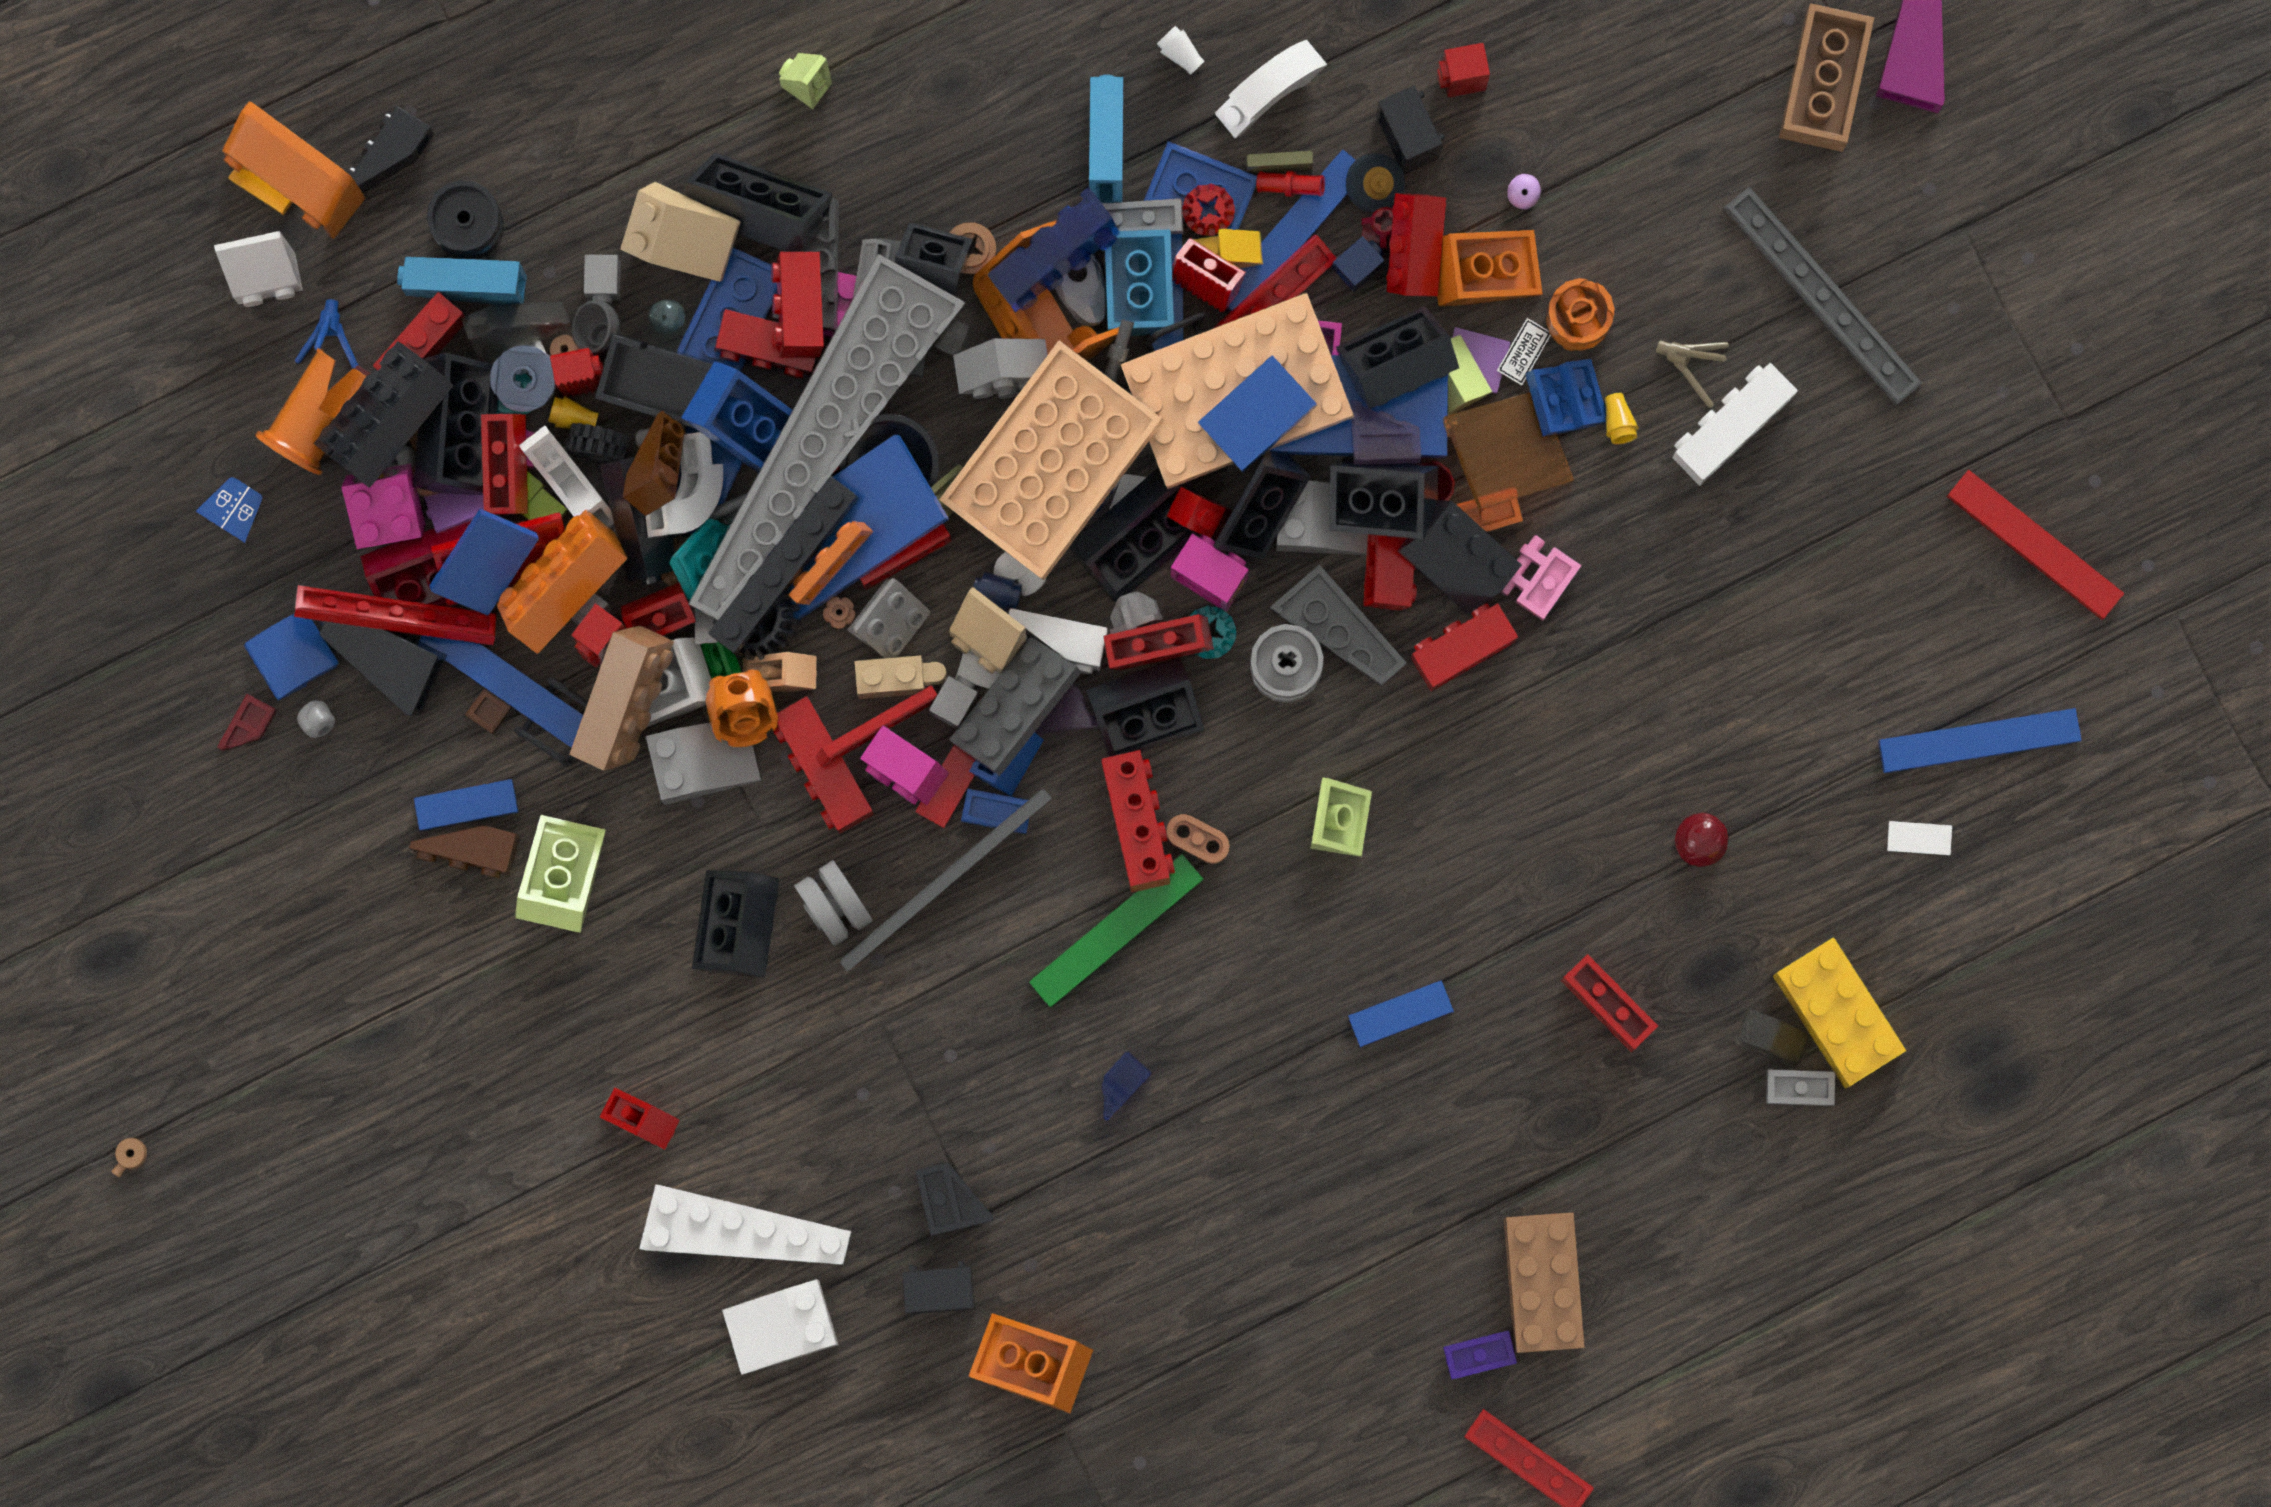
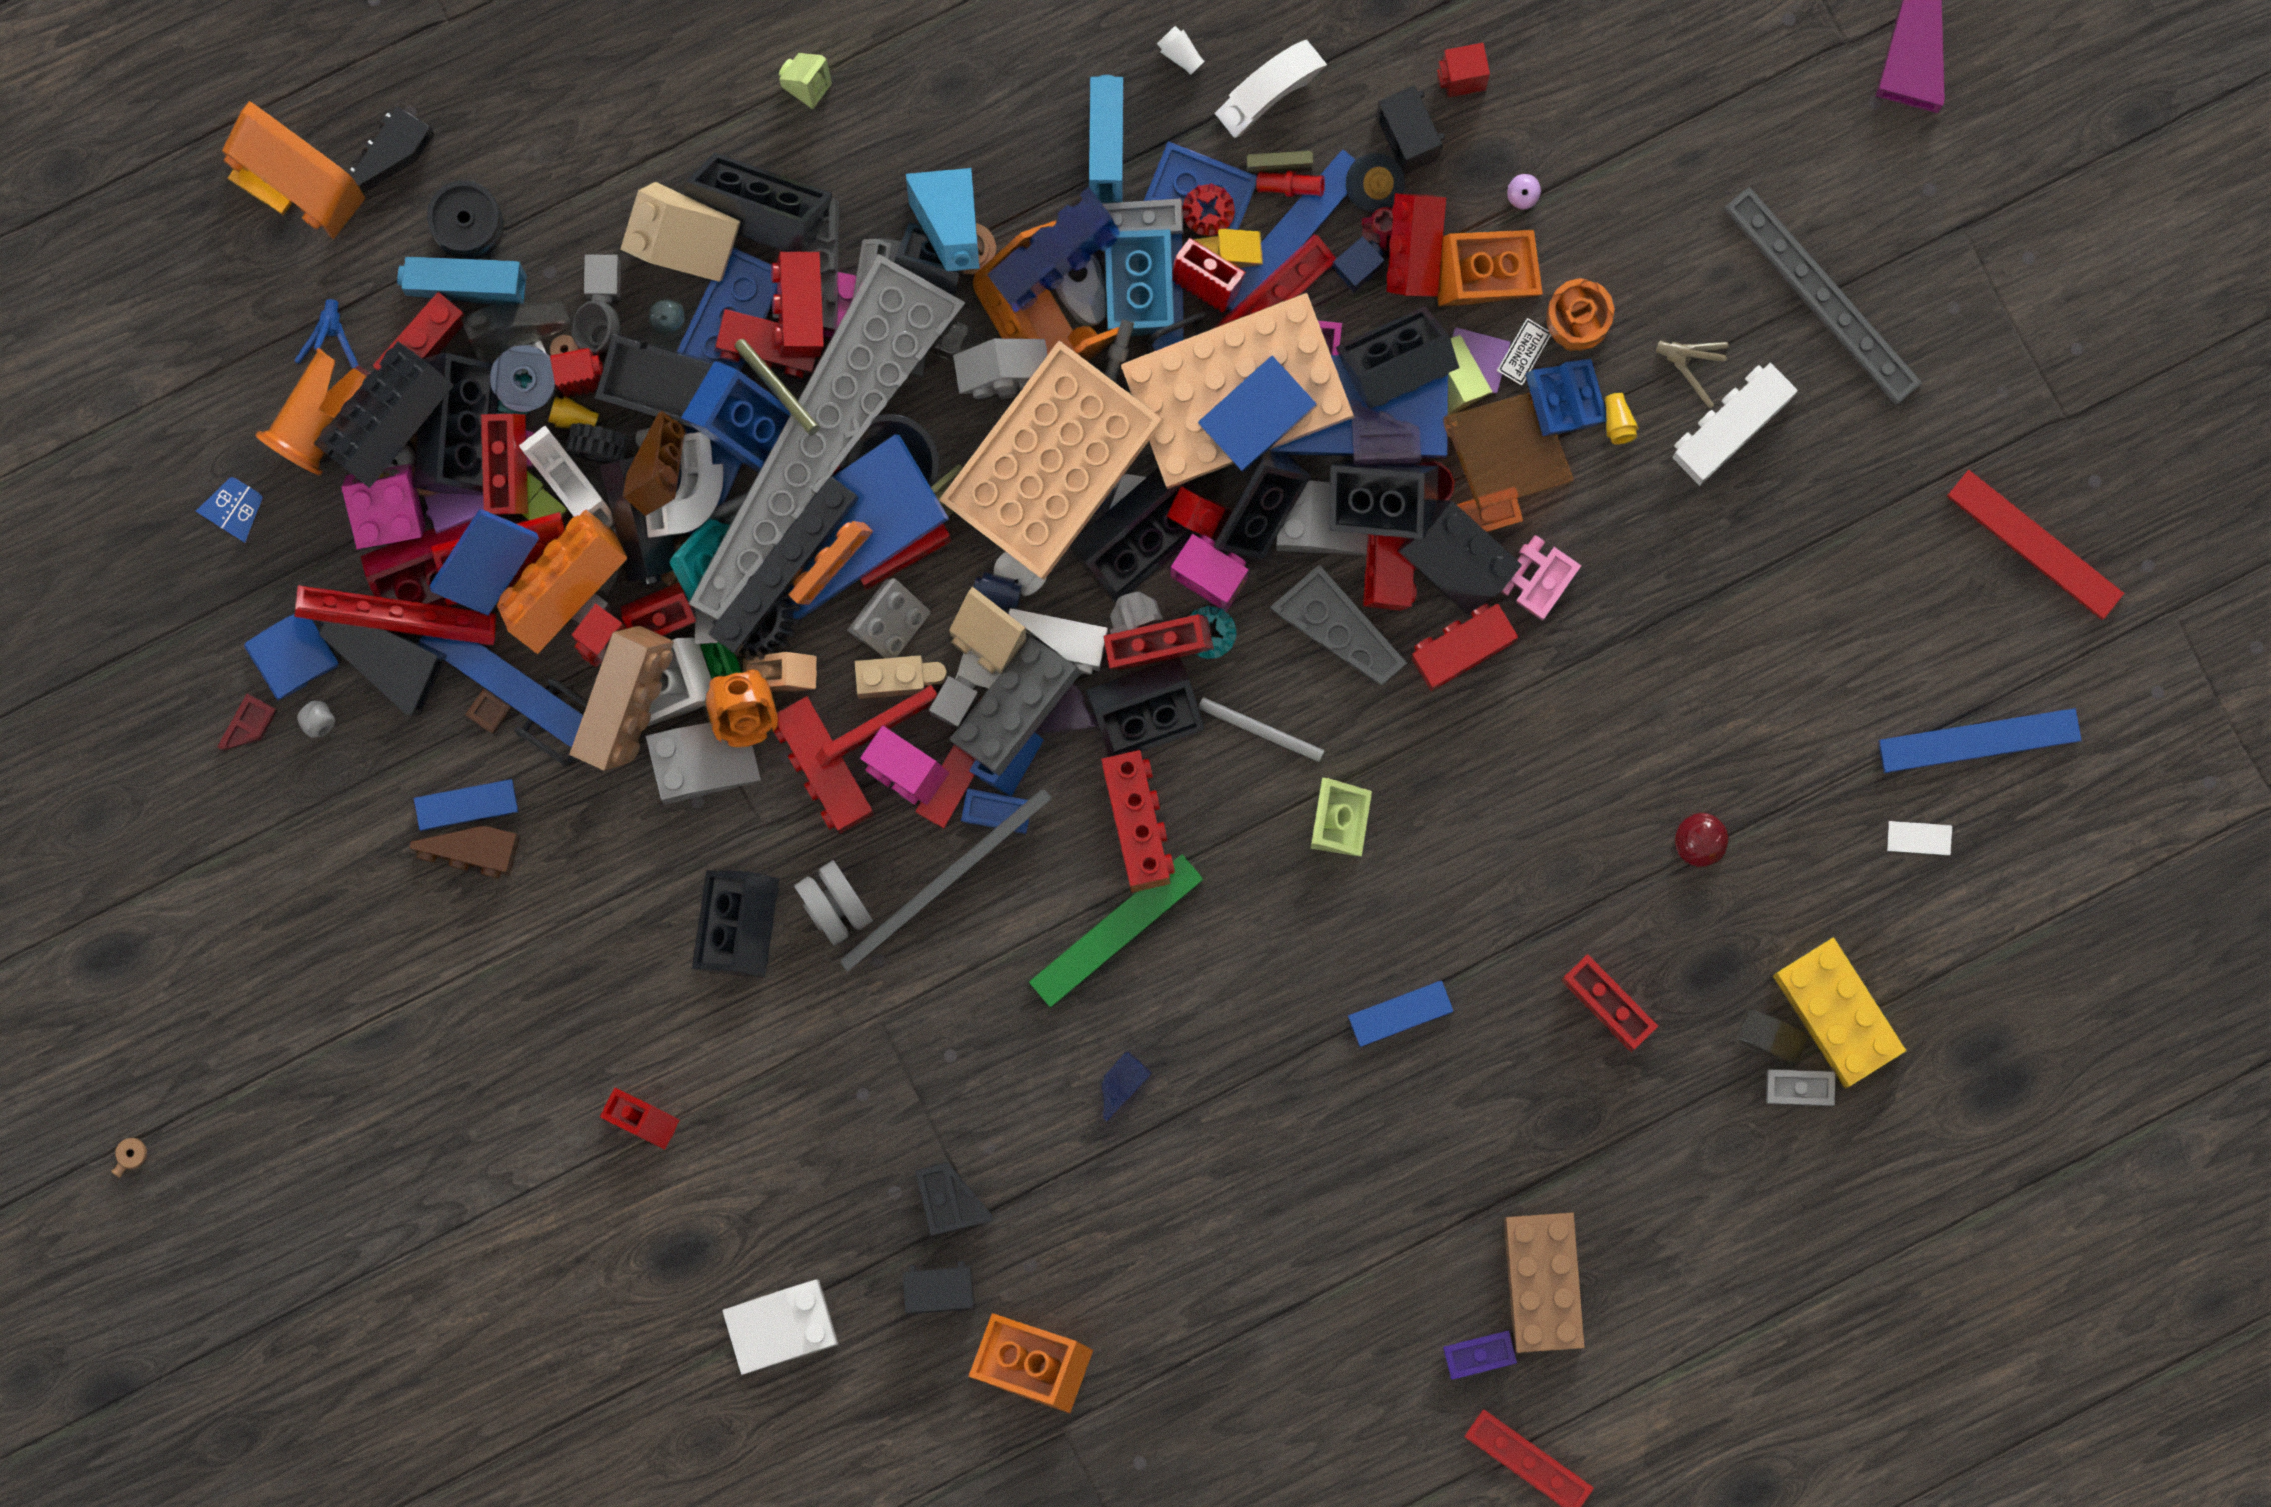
(259, 268): white slope -> none
(560, 873): yellowish green slope -> none
(711, 1226): white wing -> none
(777, 387): none -> olive bar
(845, 618): nougat plate -> none
(947, 214): none -> dark azure slope
(1198, 839): nougat plate -> none
(1261, 729): none -> light grey bar
(1287, 643): light grey wheel -> none
(1826, 77): medium nougat brick -> none

